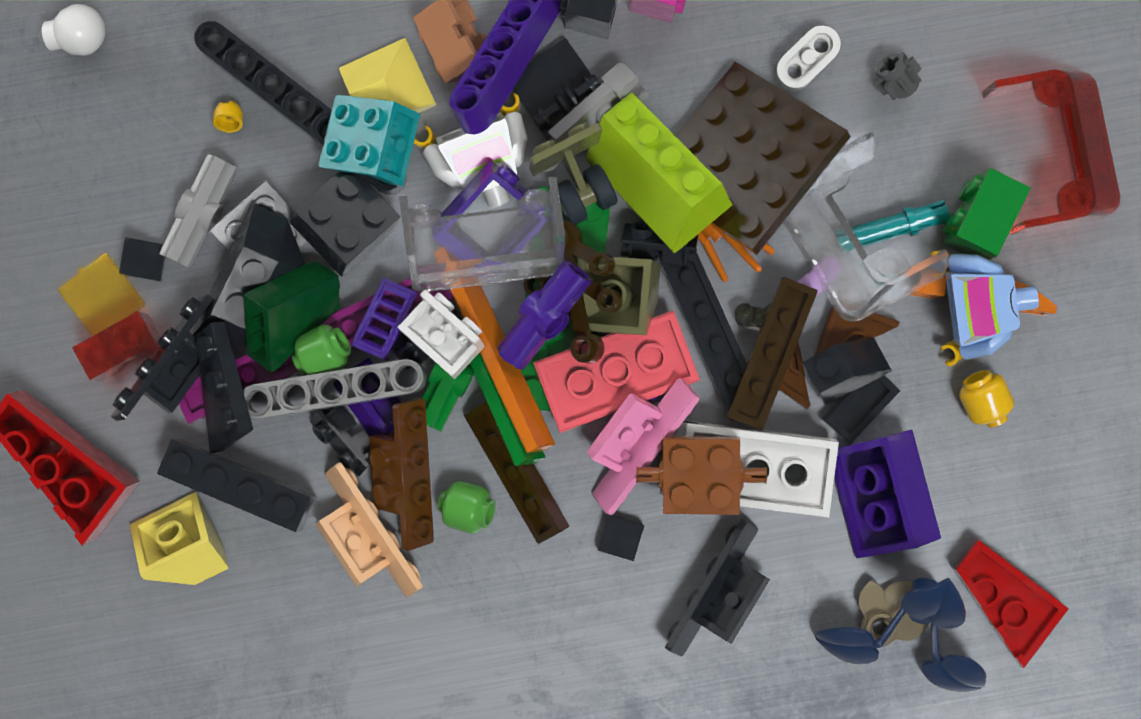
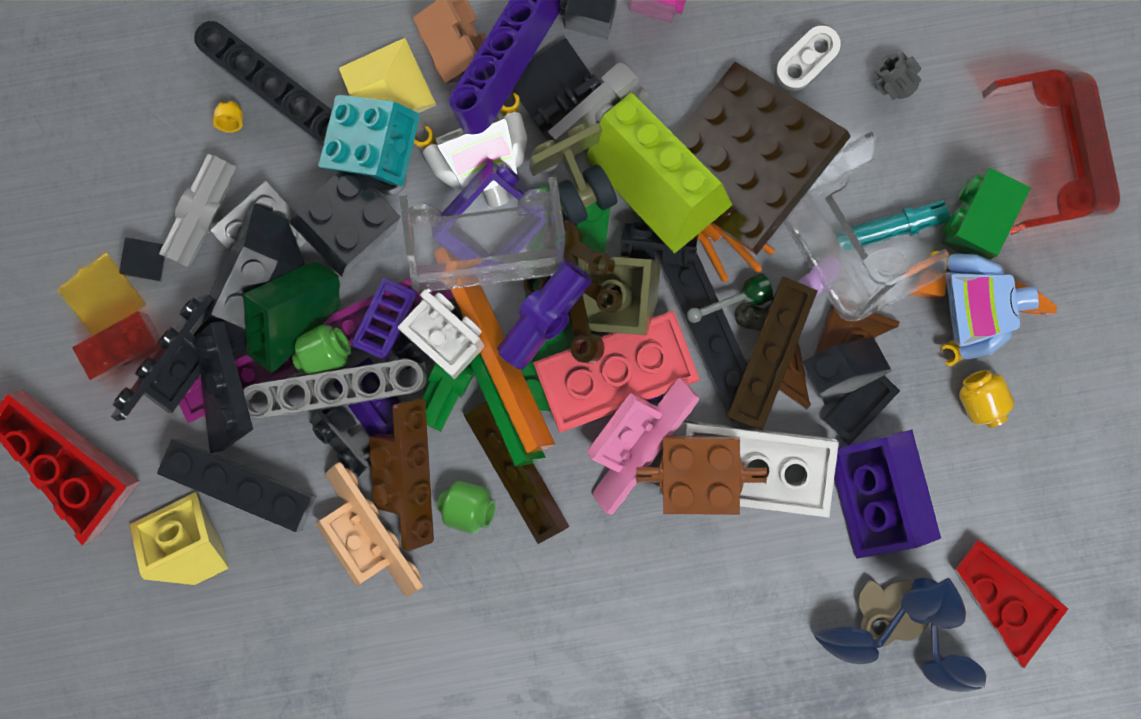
(75, 30): white piece -> none
(621, 537): black tile -> none
(724, 596): black bracket -> none
(755, 291): none -> hinge

